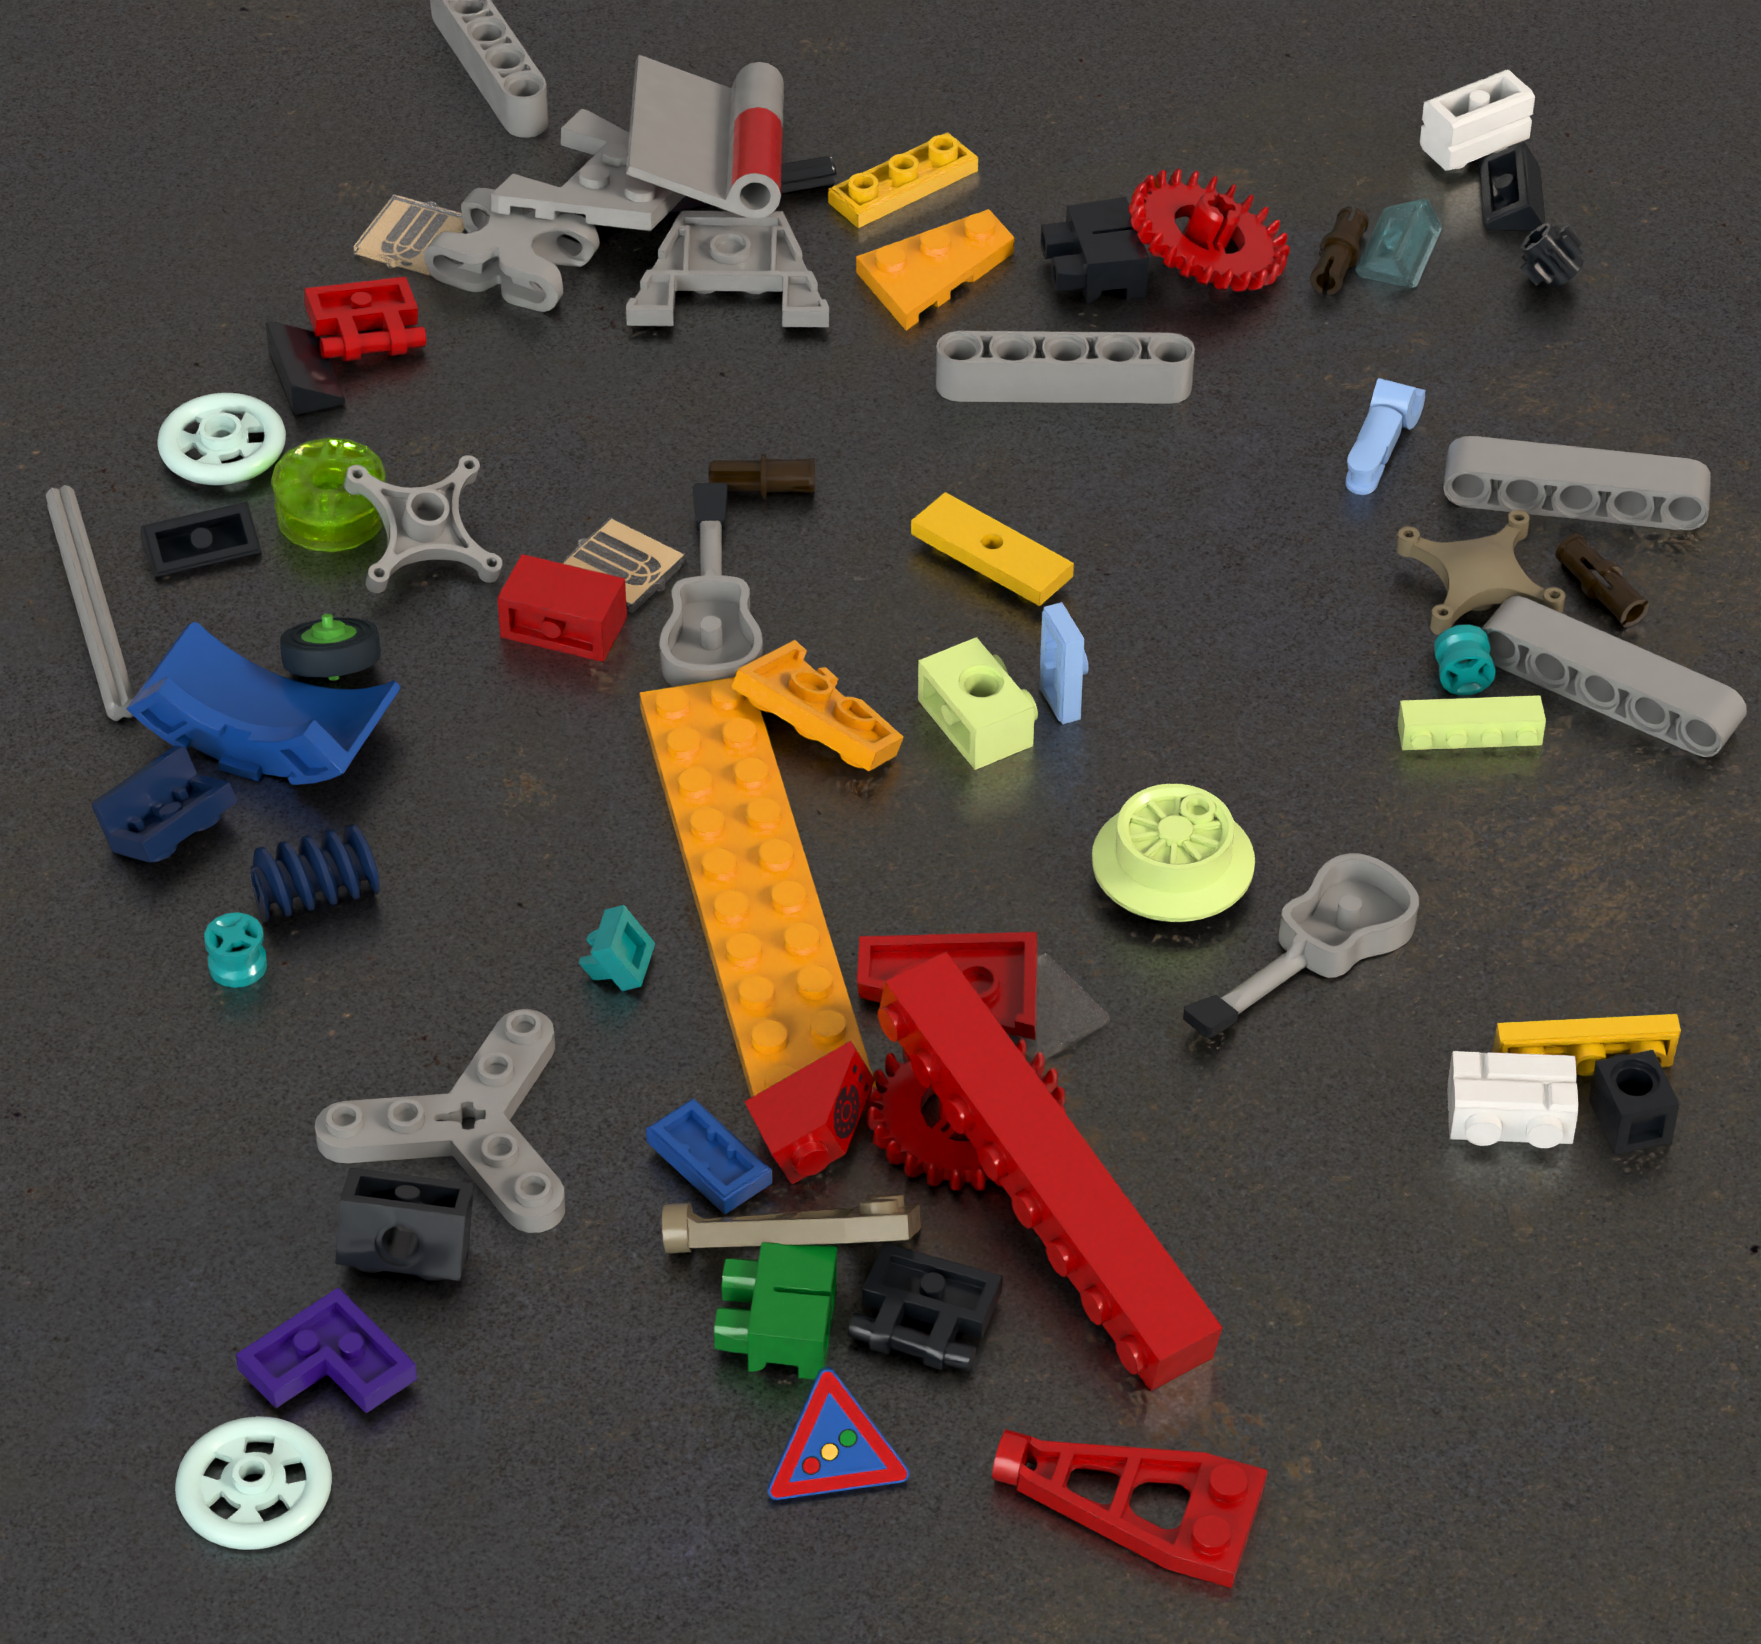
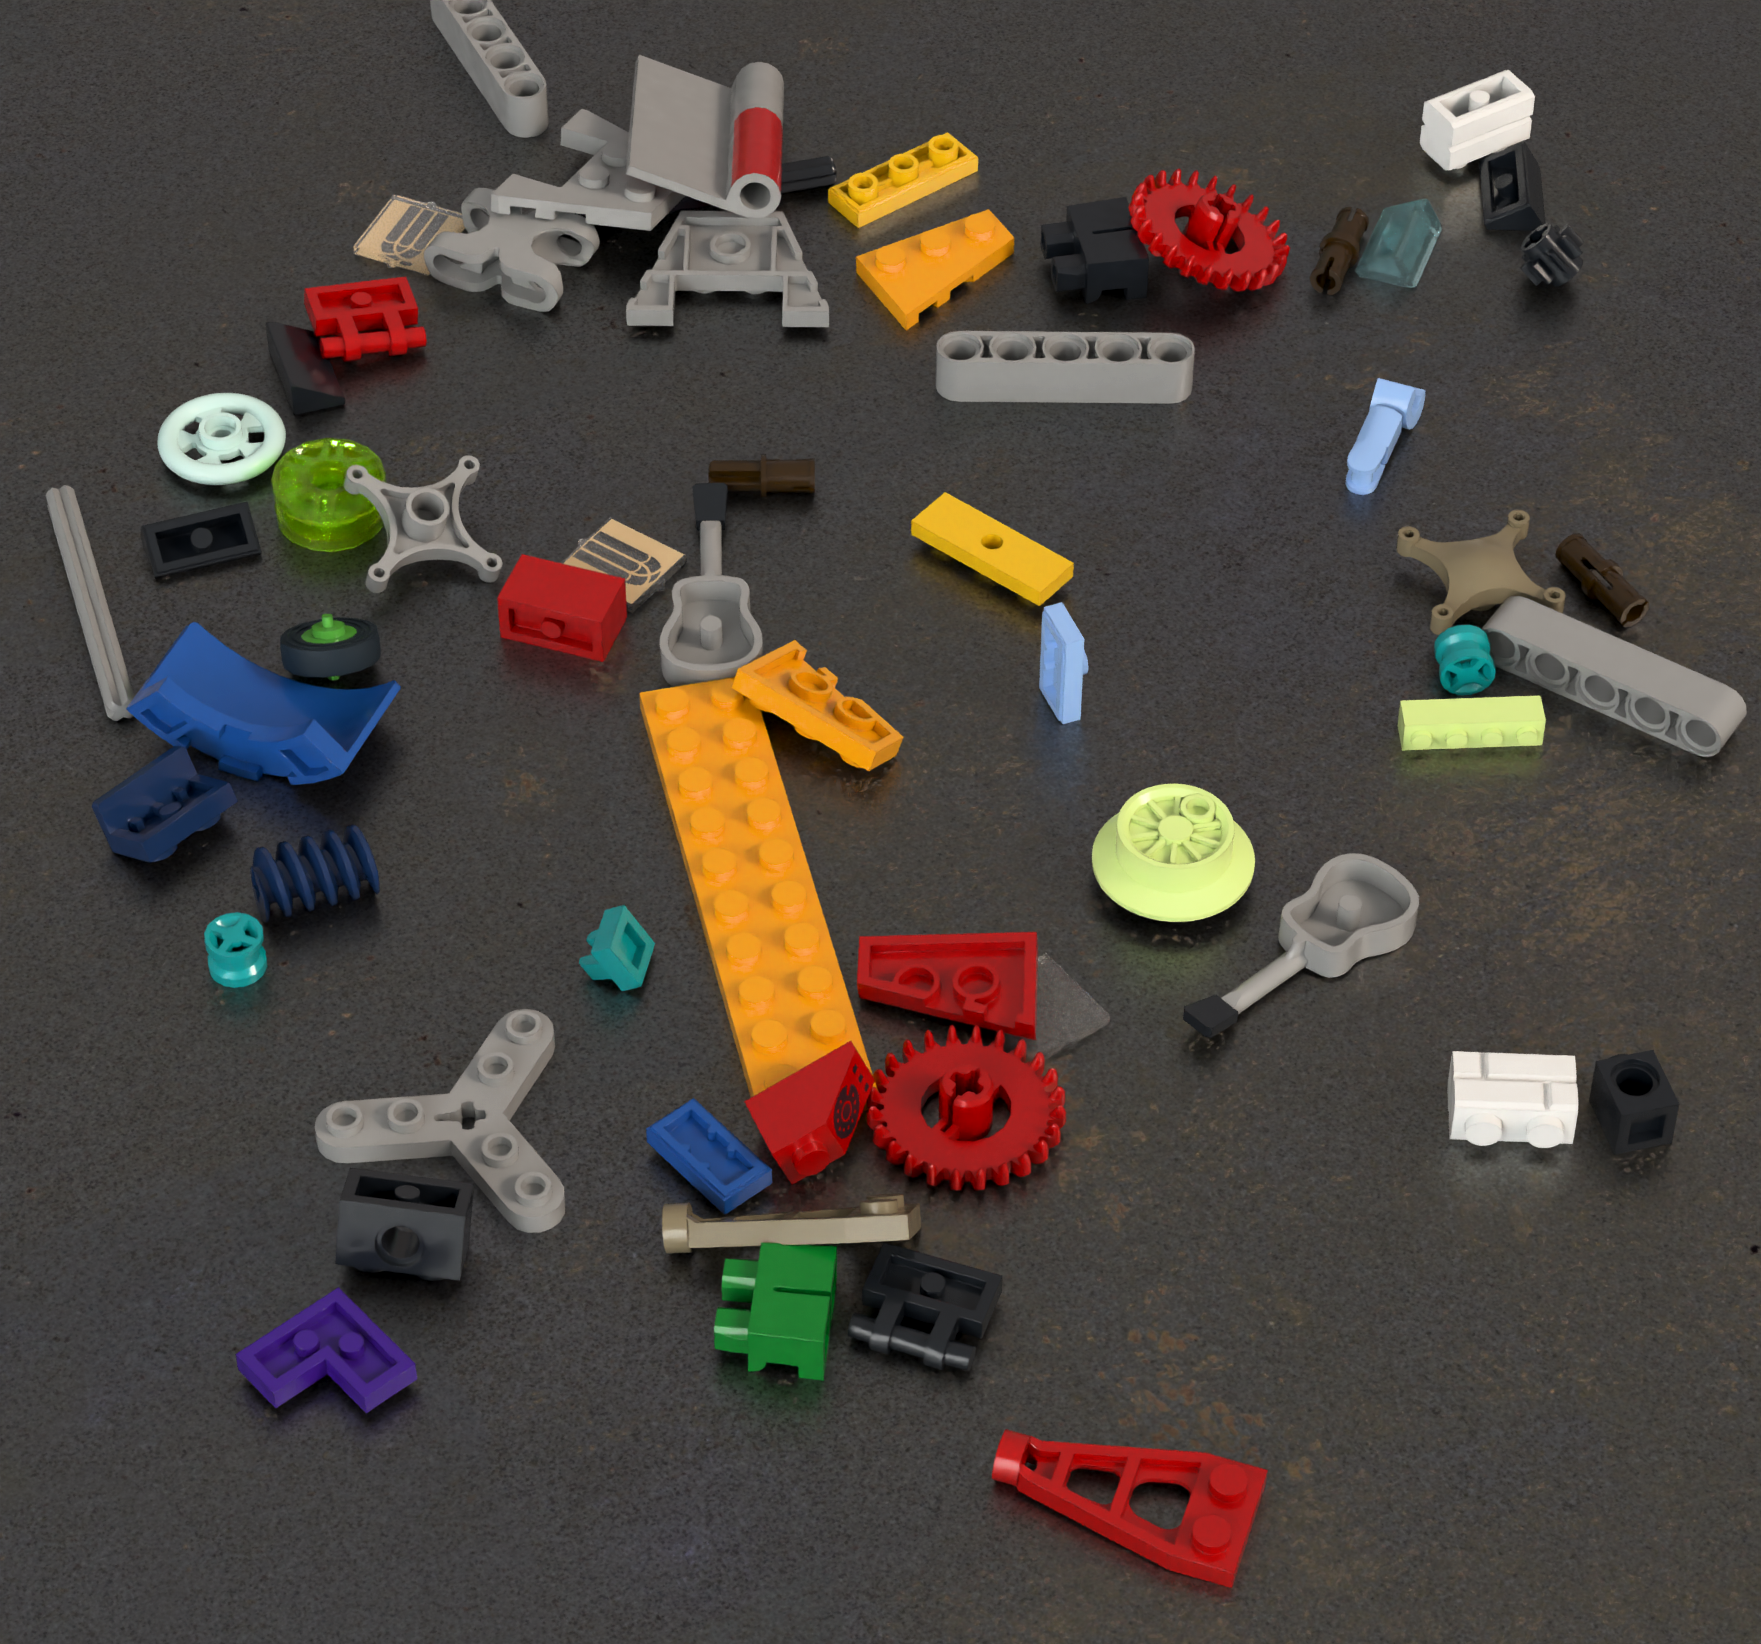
(245, 1527): light aqua plate -> none
(834, 1446): piece -> none
(976, 702): yellowish green brick -> none
(1048, 1172): red brick -> none
(1577, 483): light grey beam -> none
(1592, 1038): yellow tile -> none

